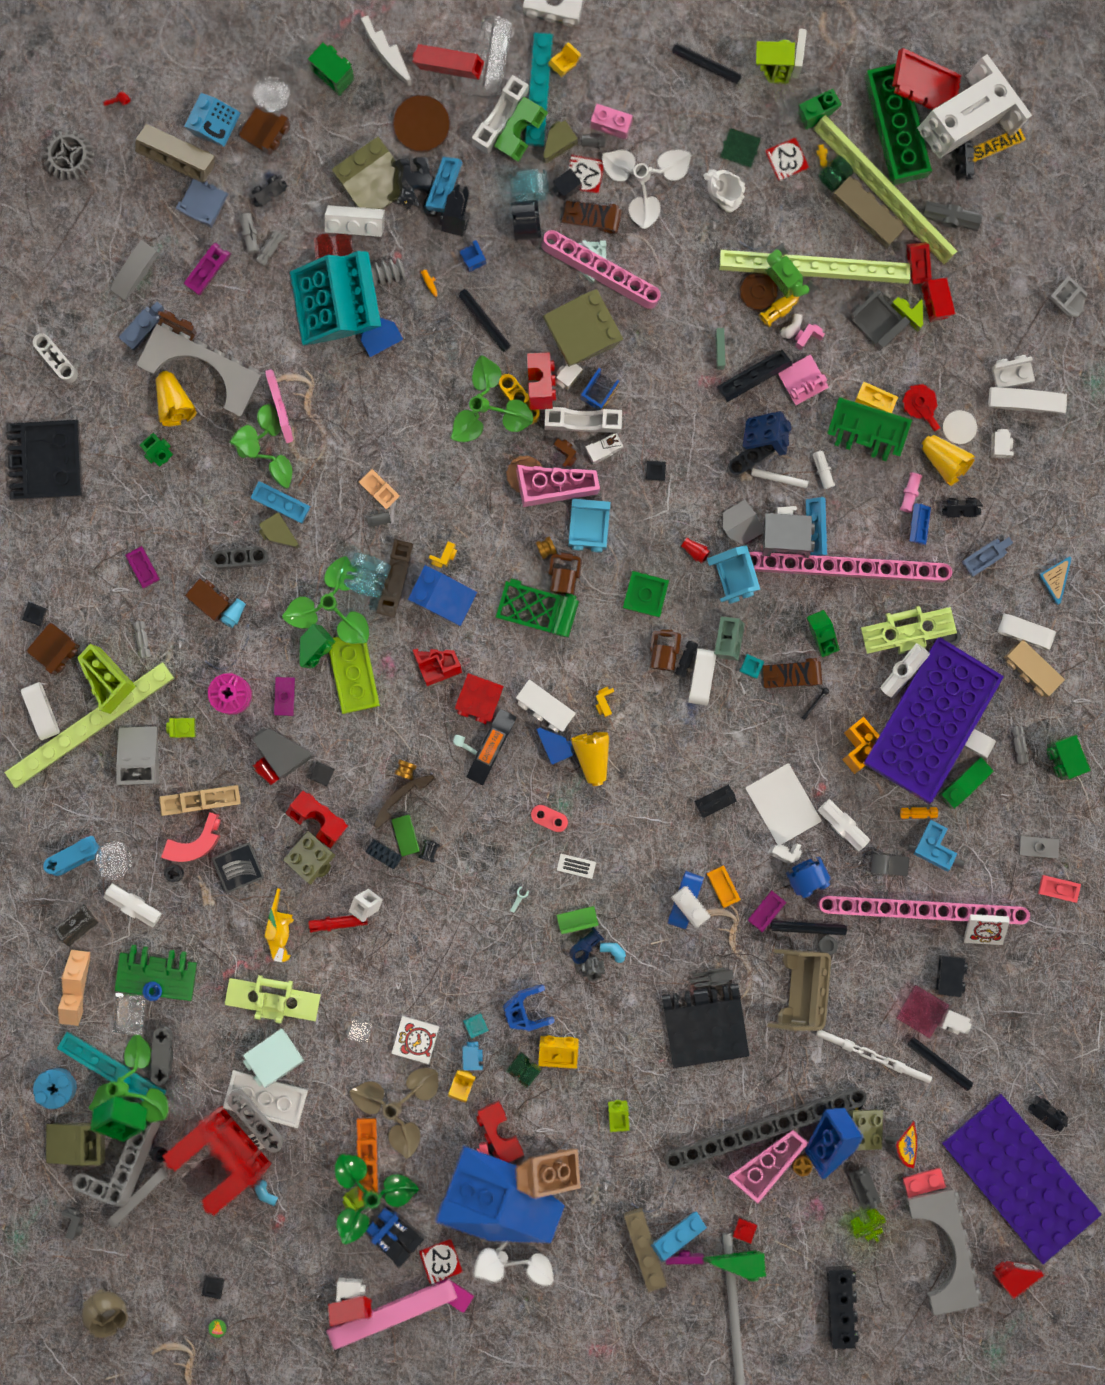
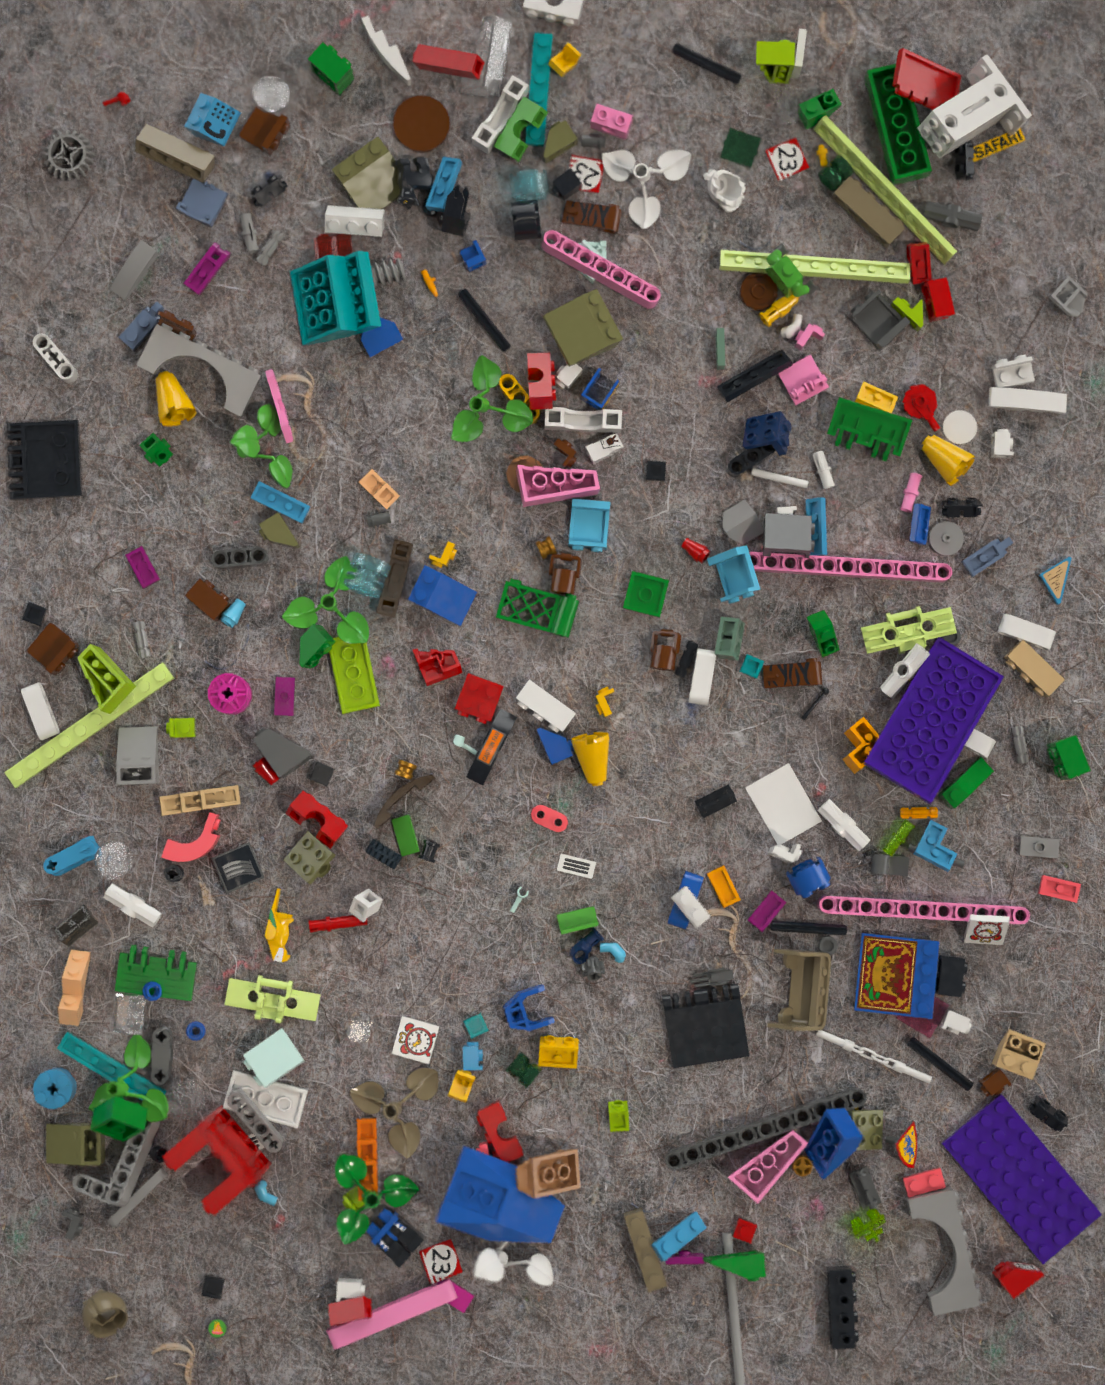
(189, 1031): none -> blue plate
(897, 976): none -> plate
(898, 838): none -> clear neon green pin
(946, 538): none -> light grey piece
(994, 1082): none -> reddish brown brick
(1019, 1054): none -> tan slope

